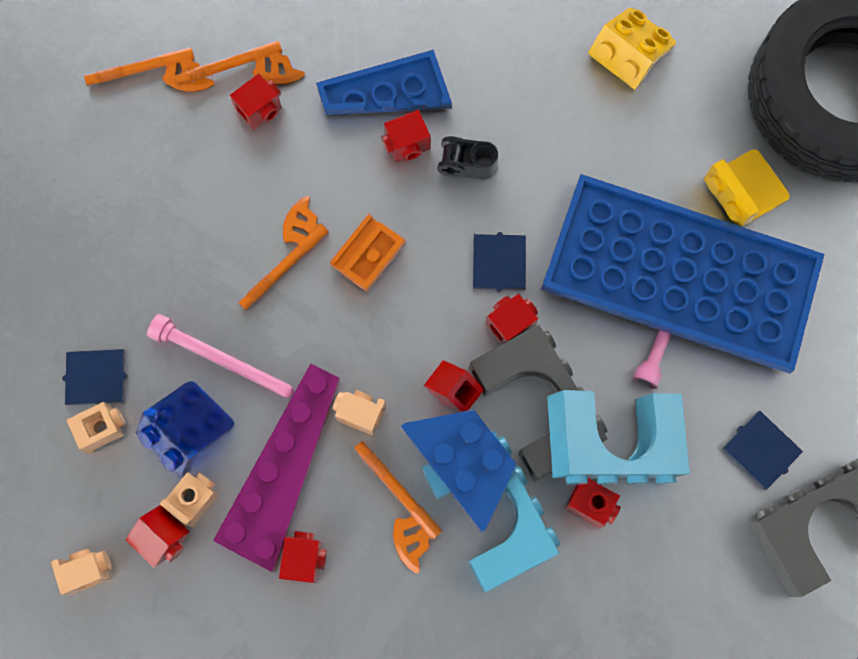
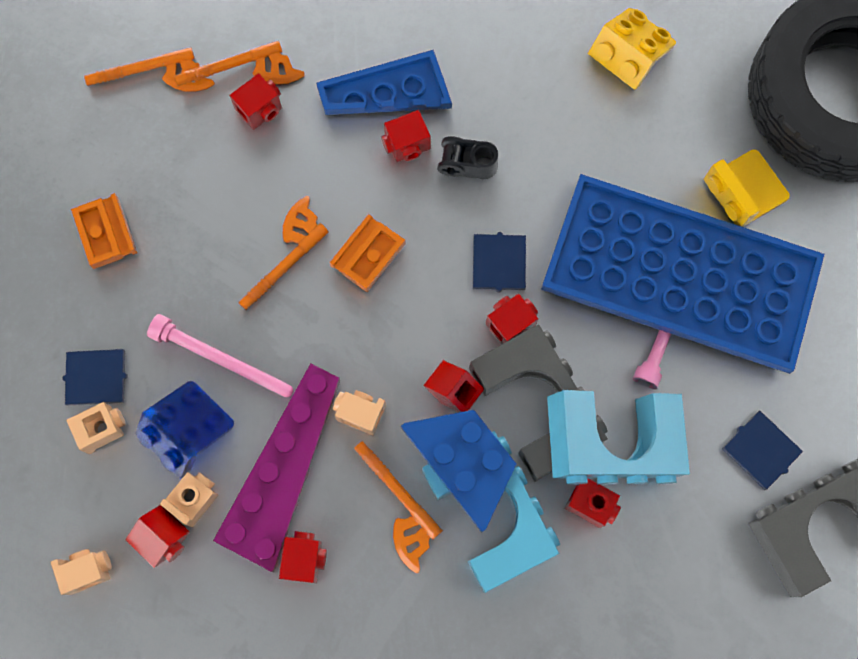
(103, 231): none -> orange plate

